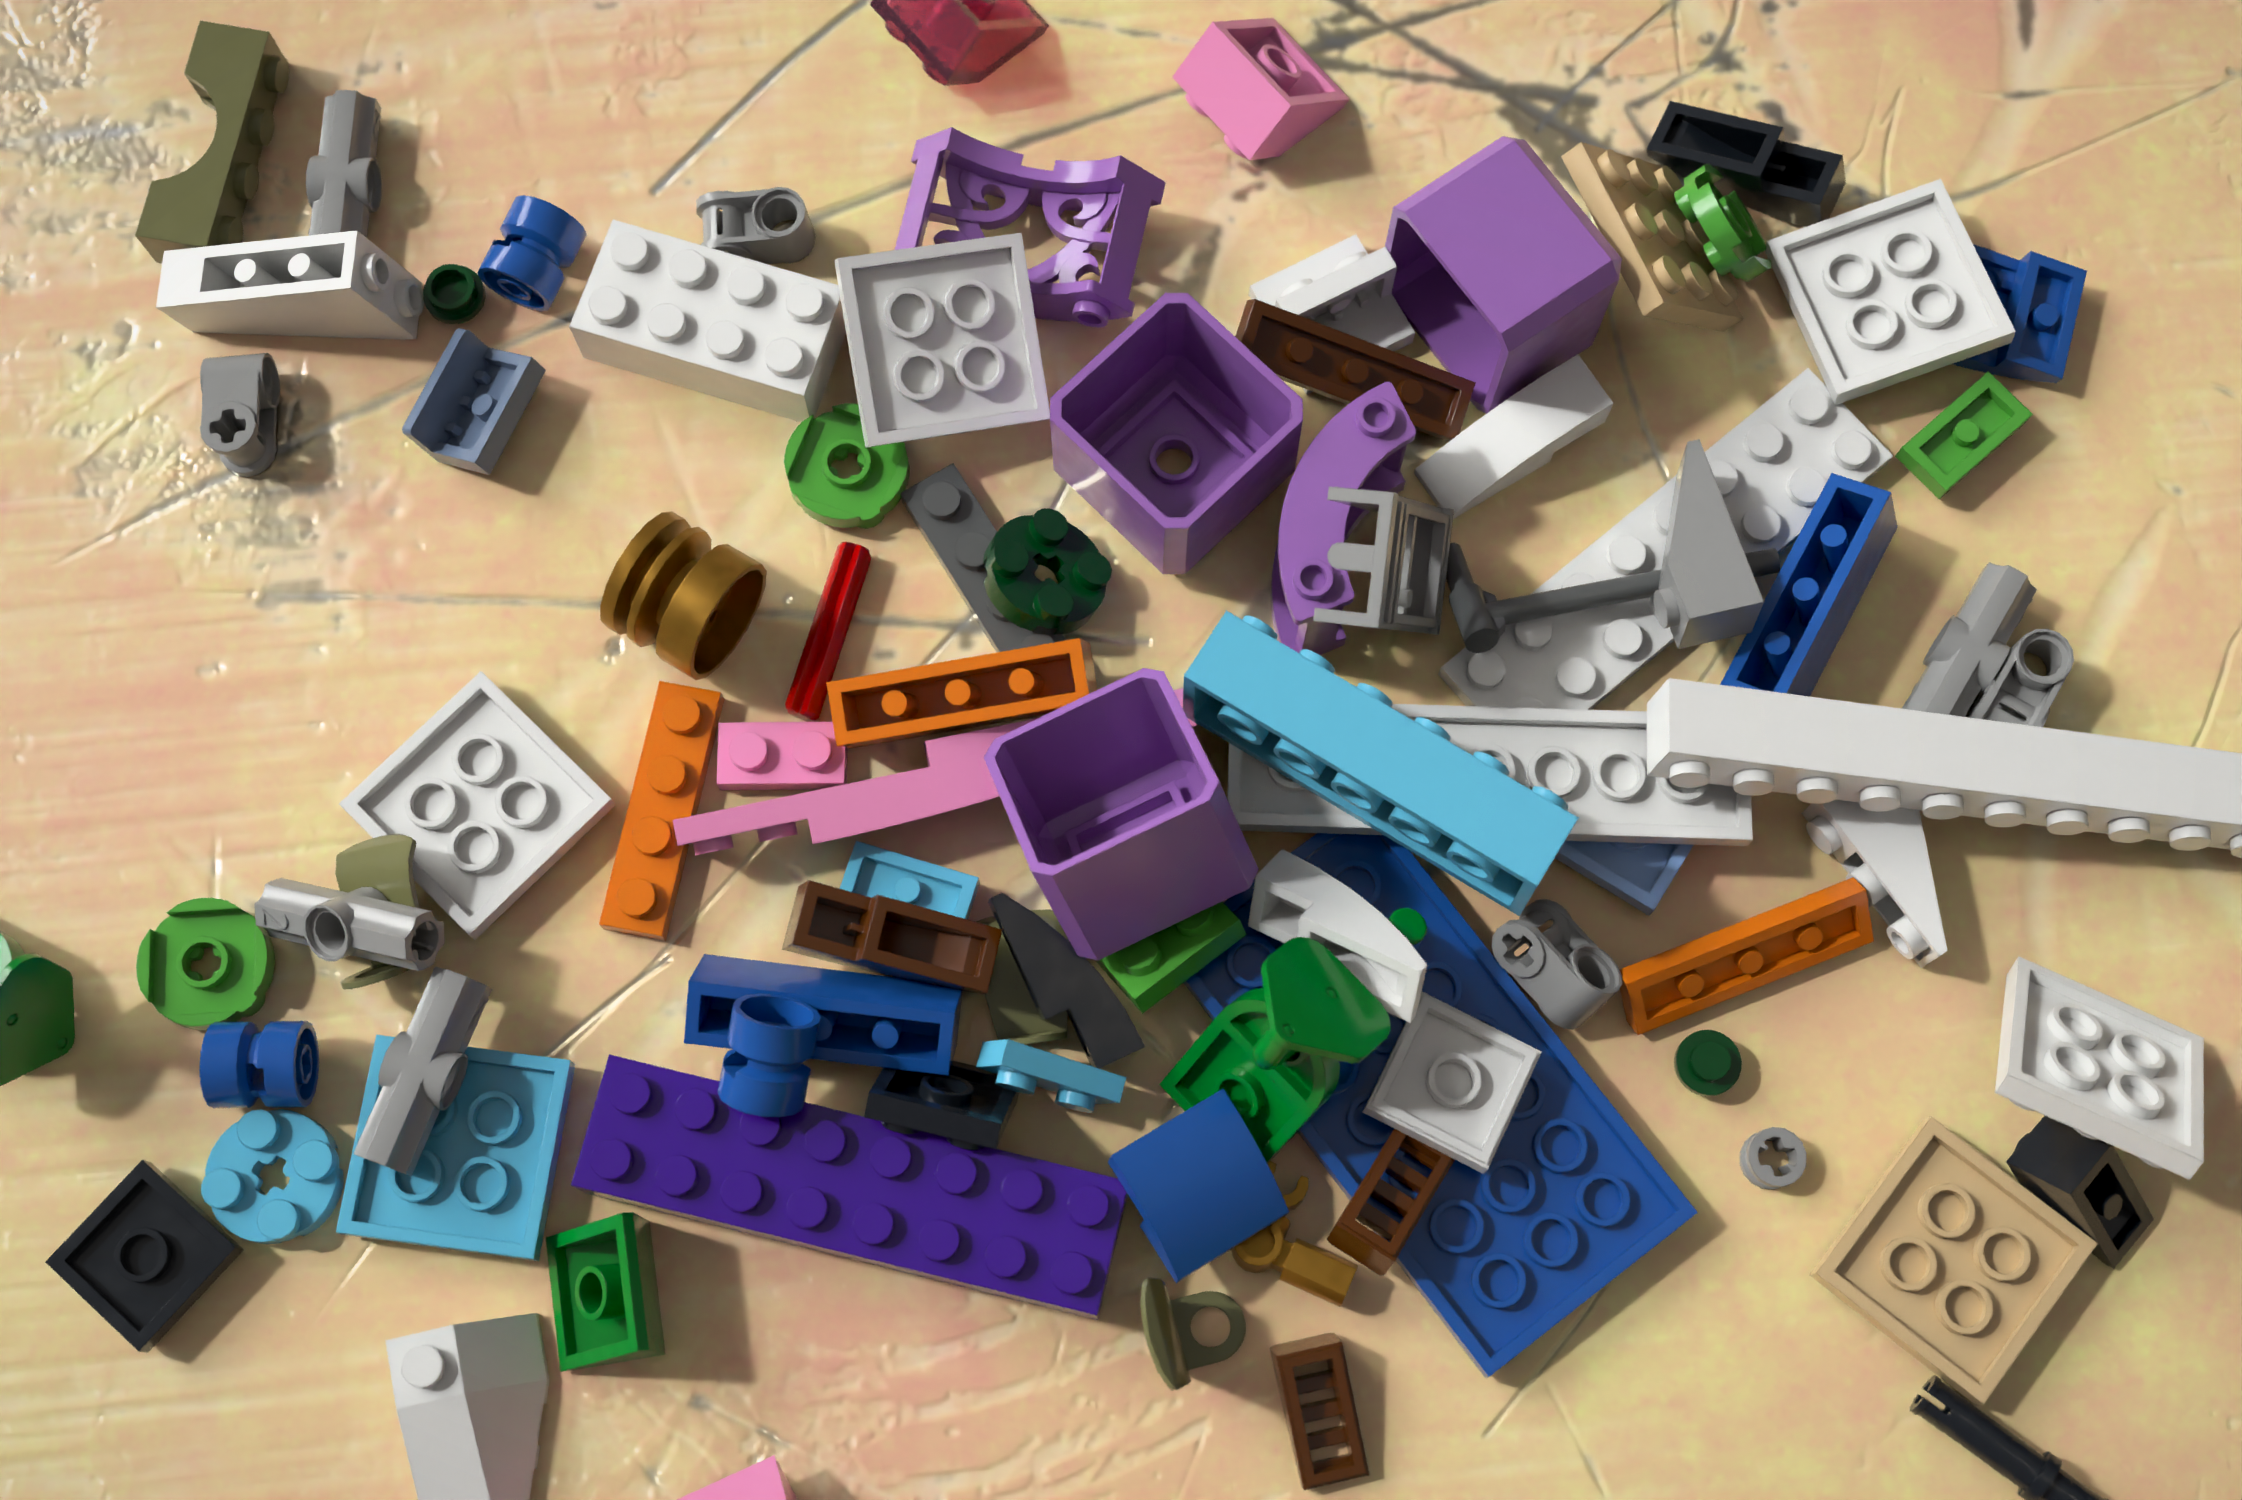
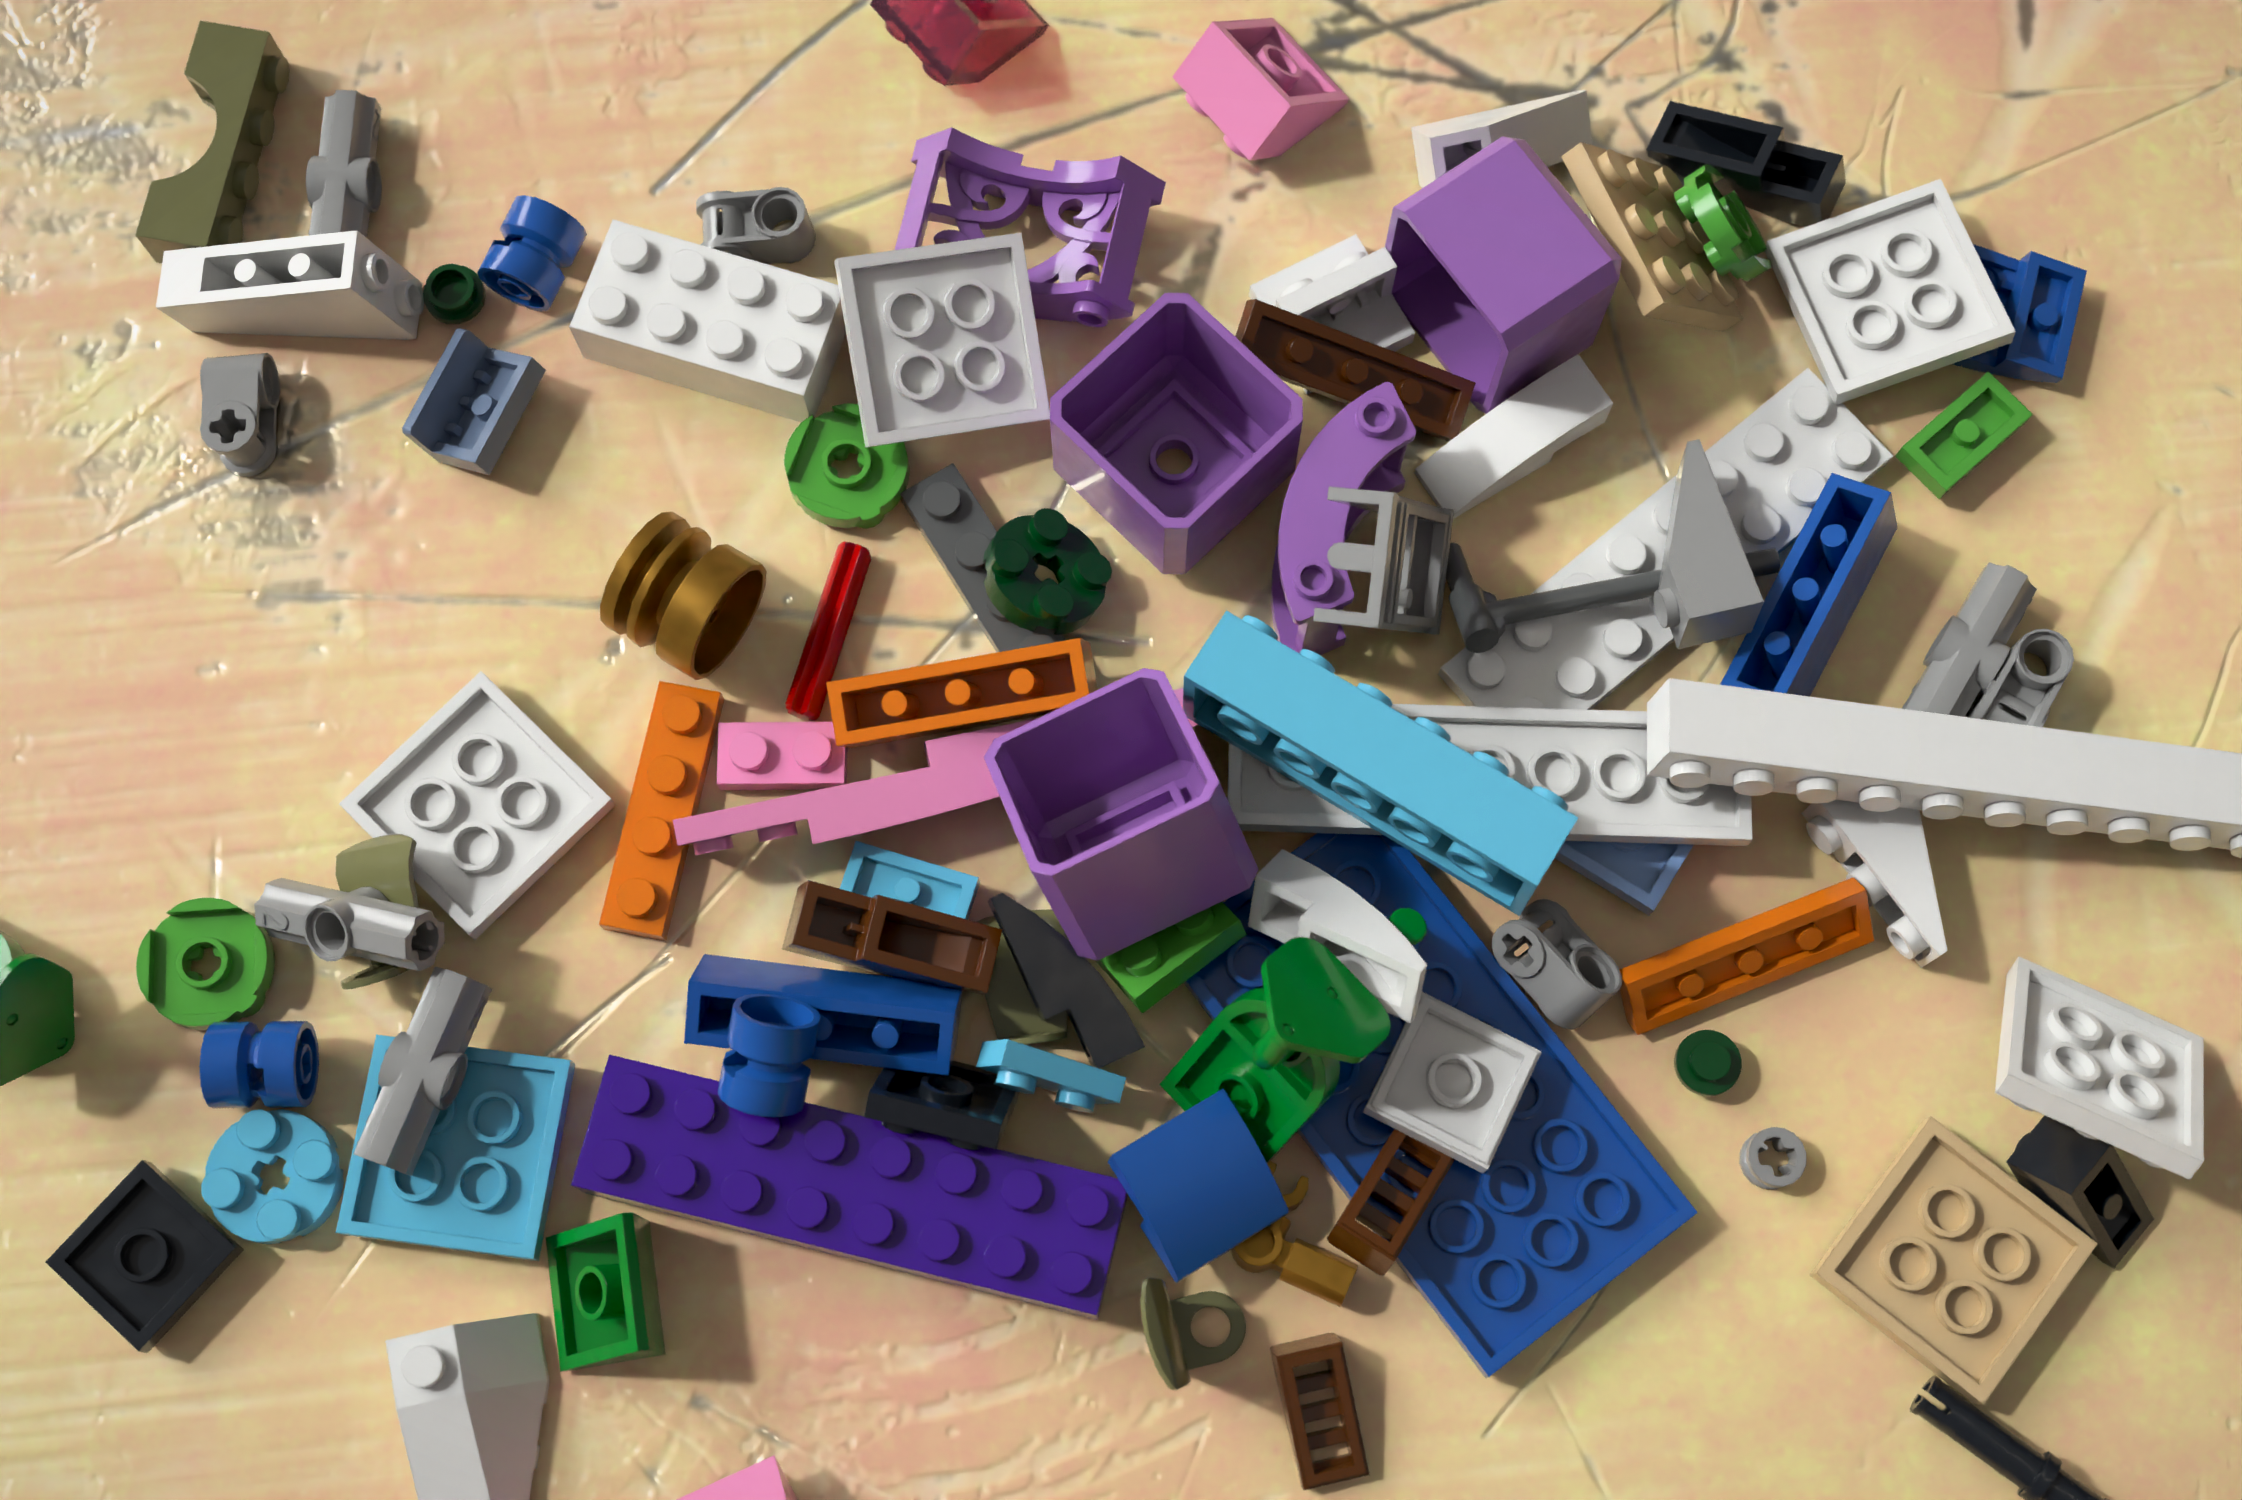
(1547, 125): none -> white slope

